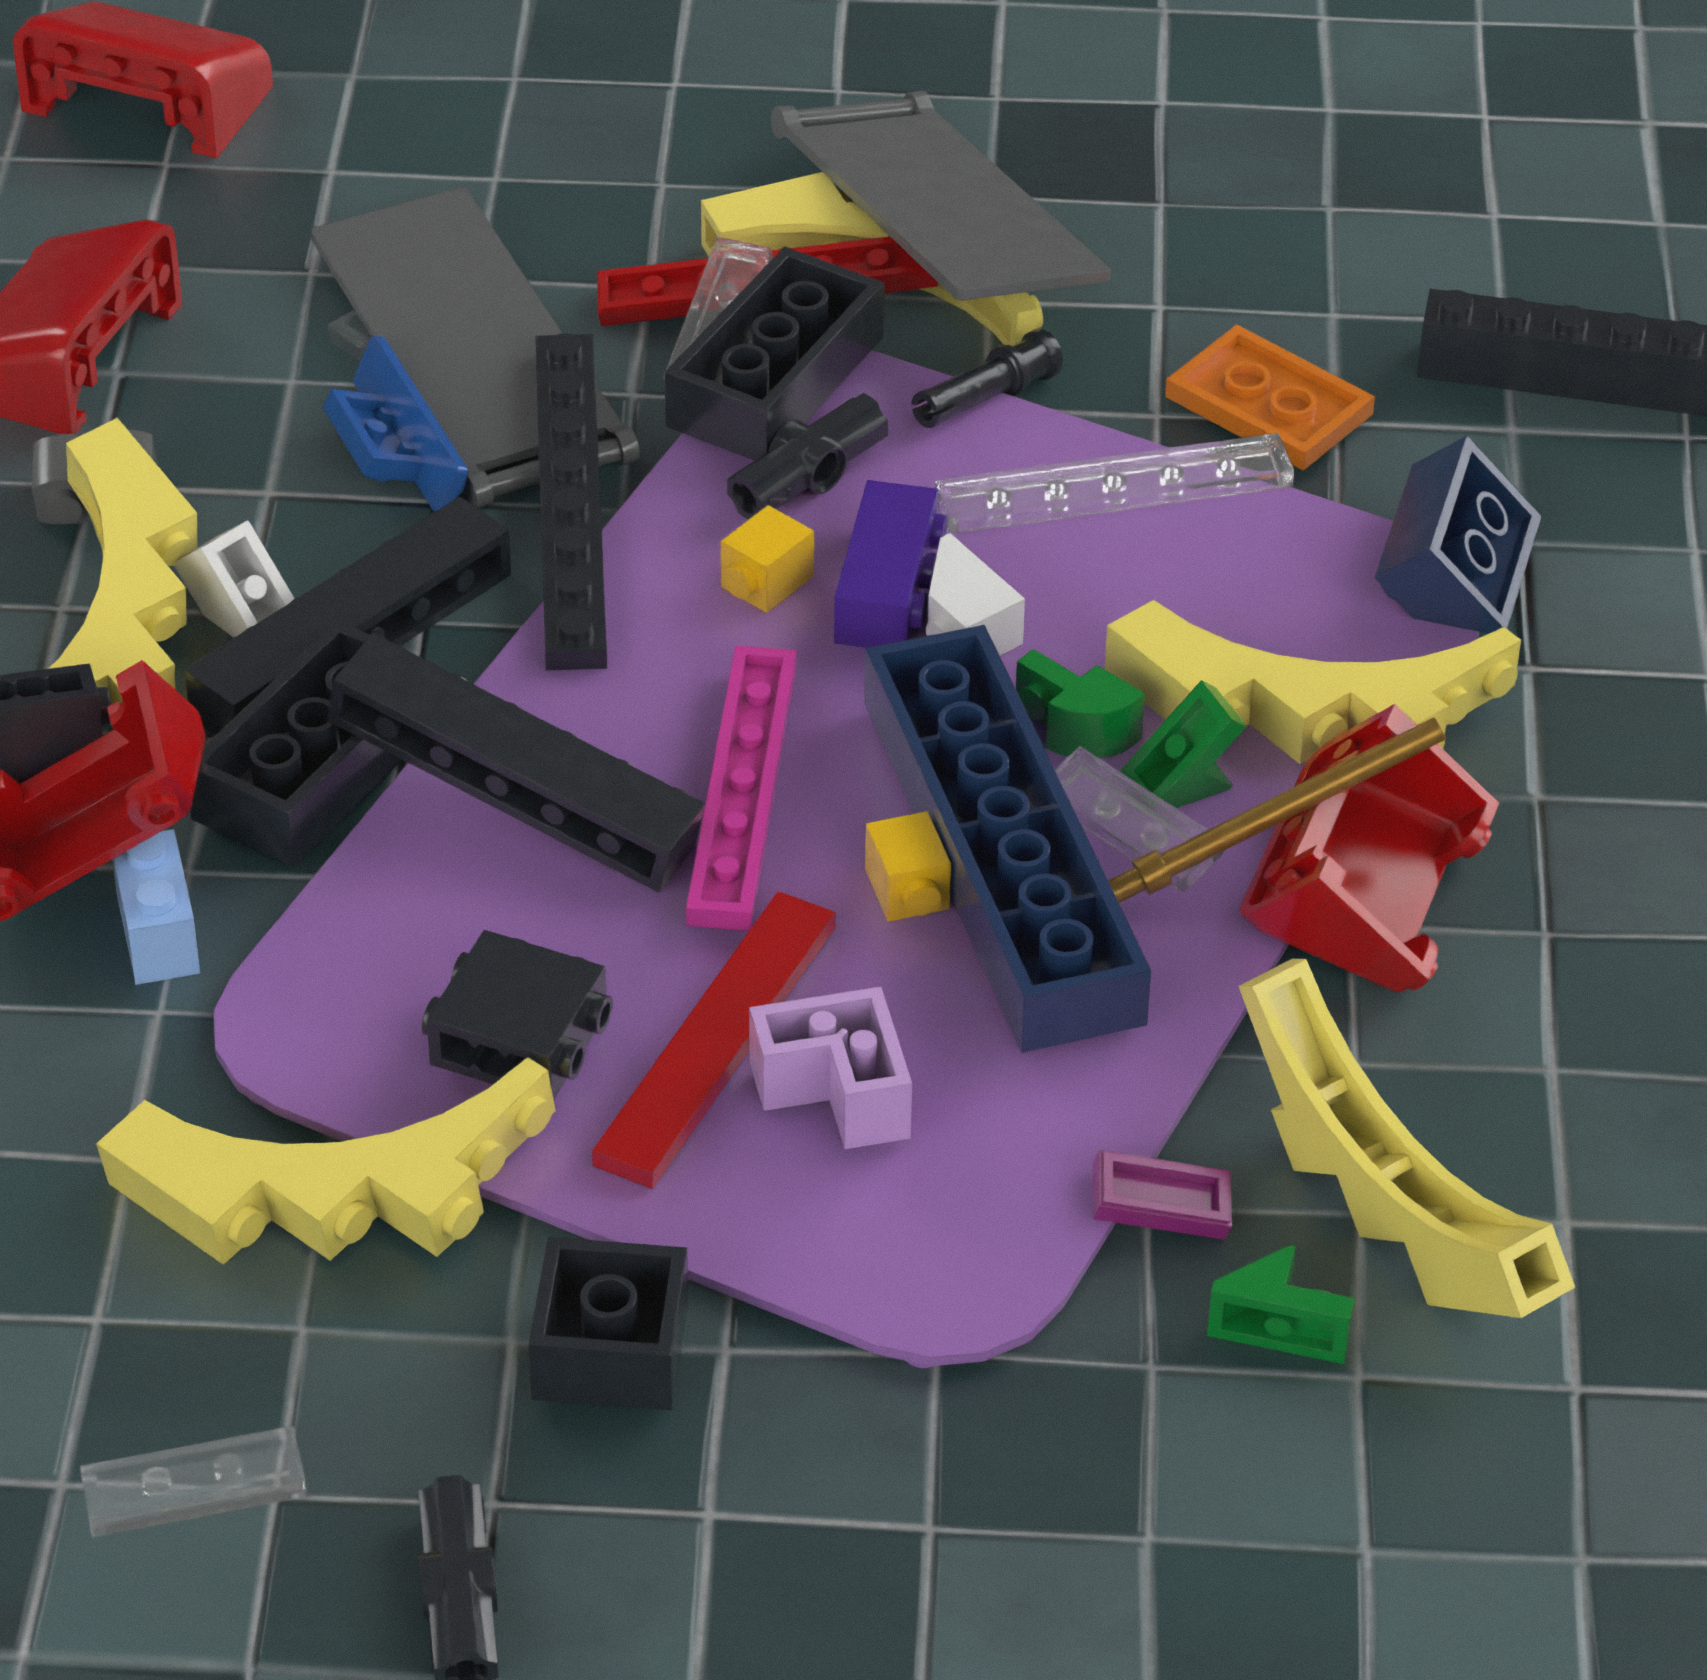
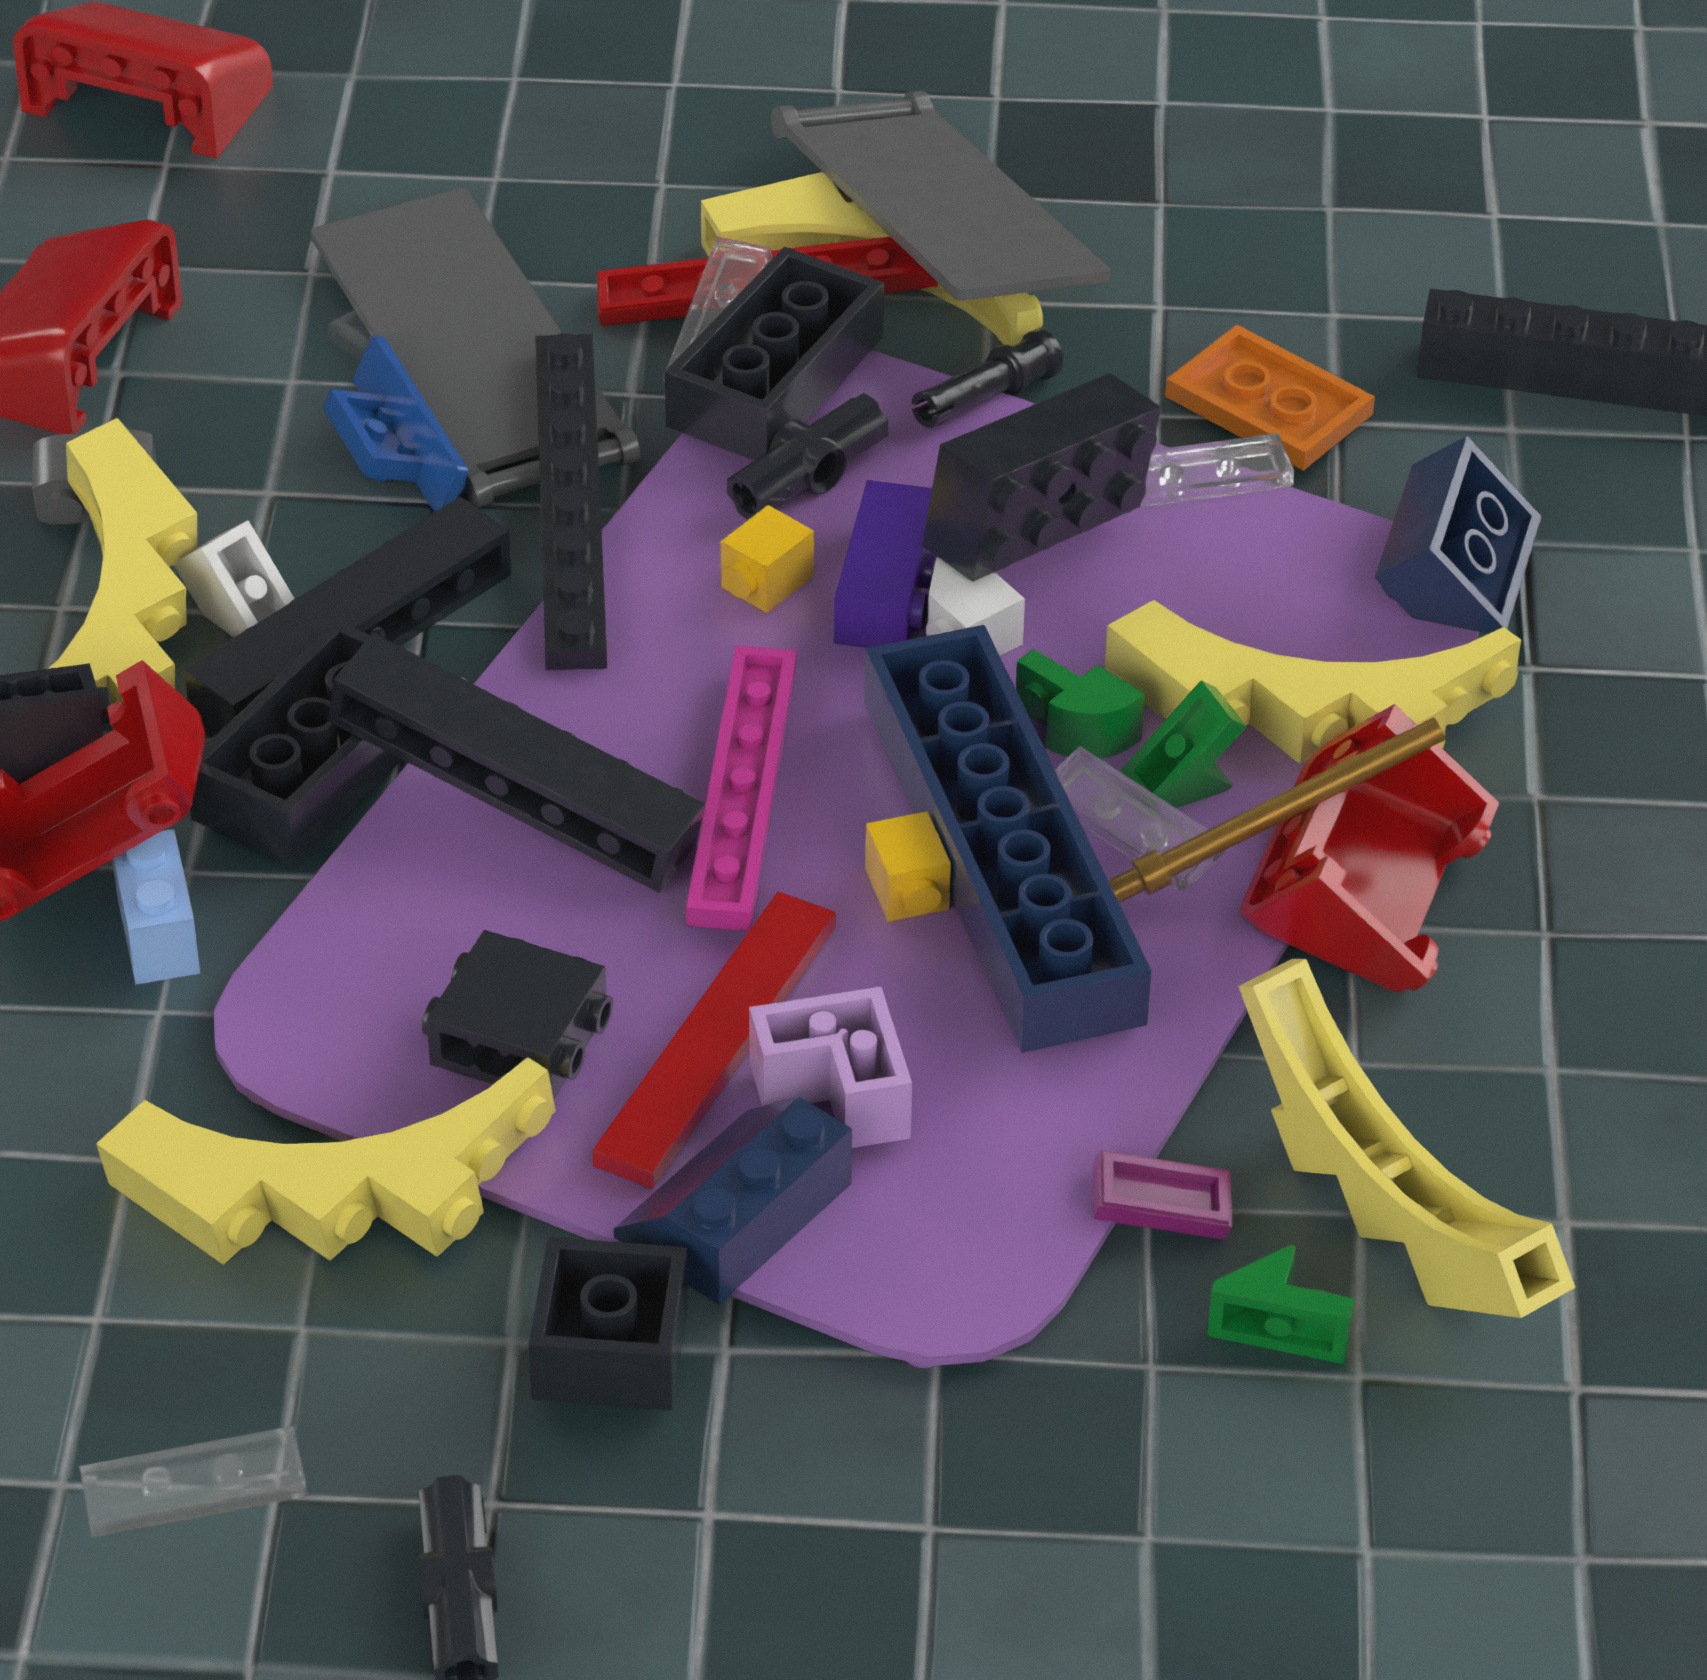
(746, 1193): none -> dark blue slope
(1040, 476): none -> black brick

